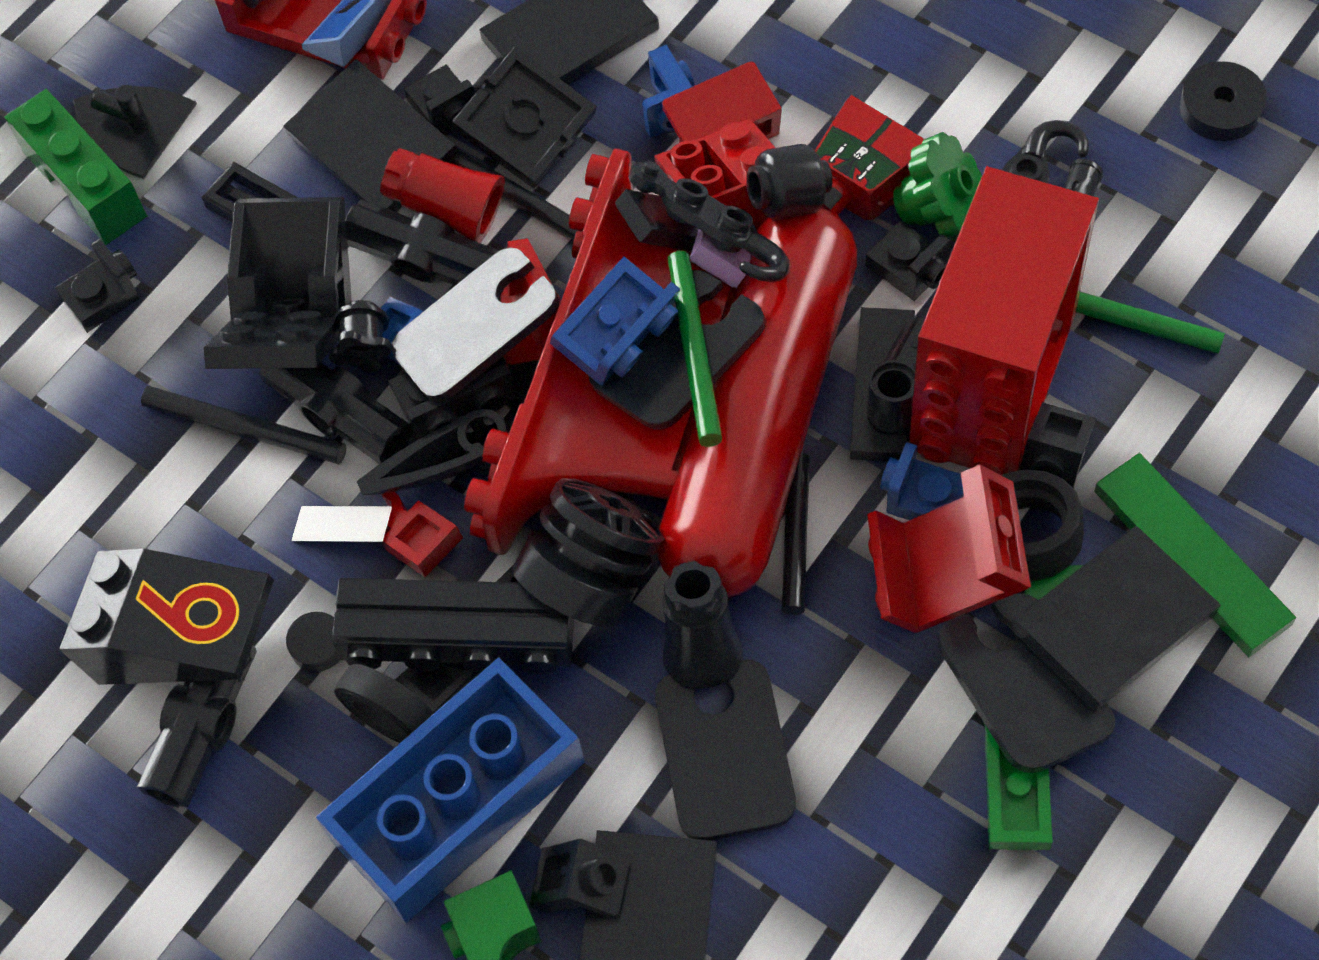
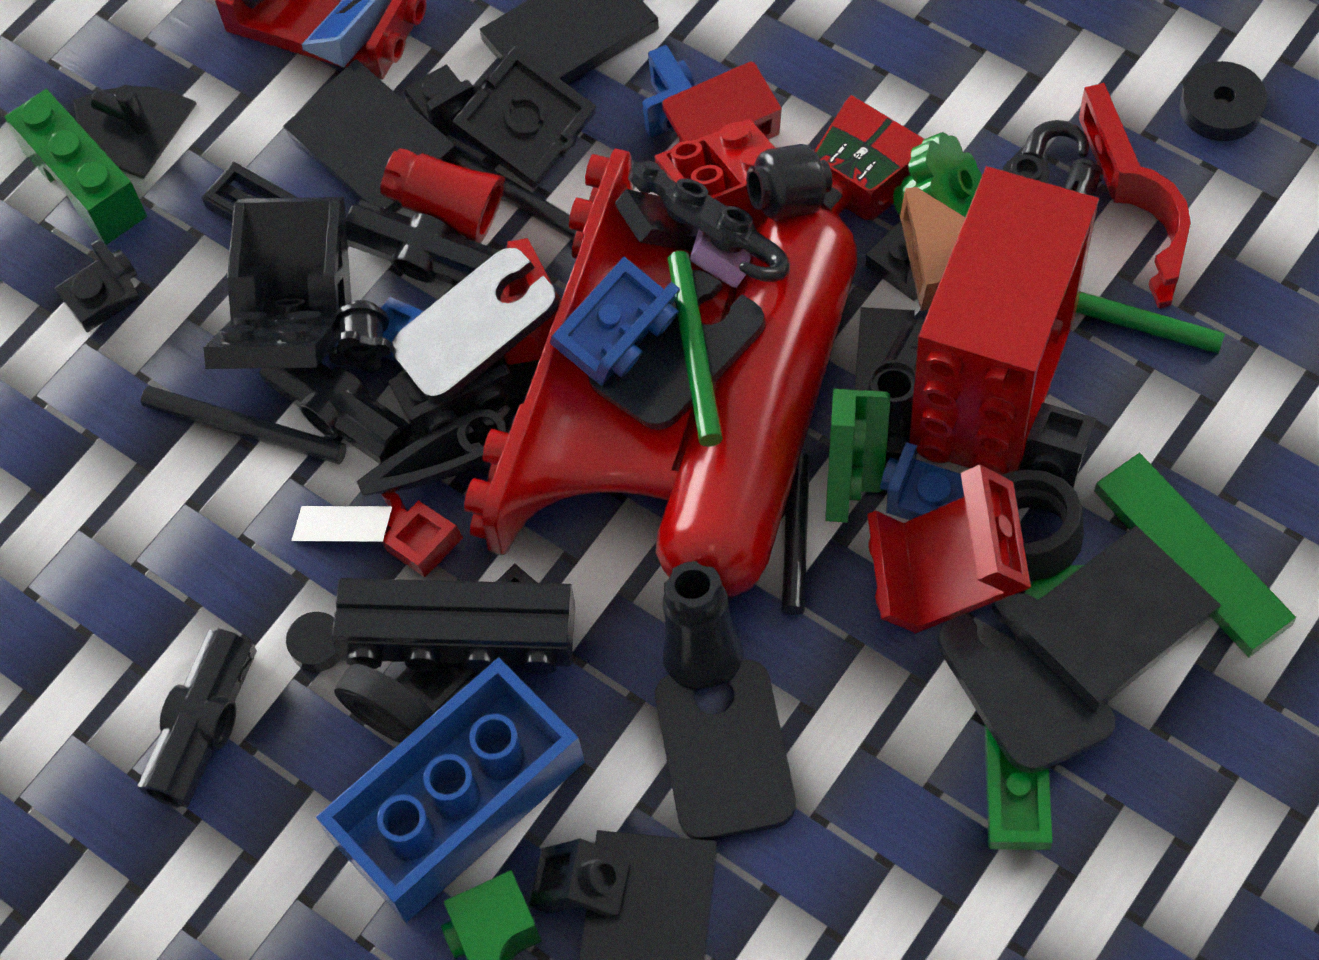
(164, 618): black slope -> none
(588, 553): black wheel -> none
(855, 448): none -> green bracket
(930, 237): none -> nougat slope
(1136, 186): none -> red piece

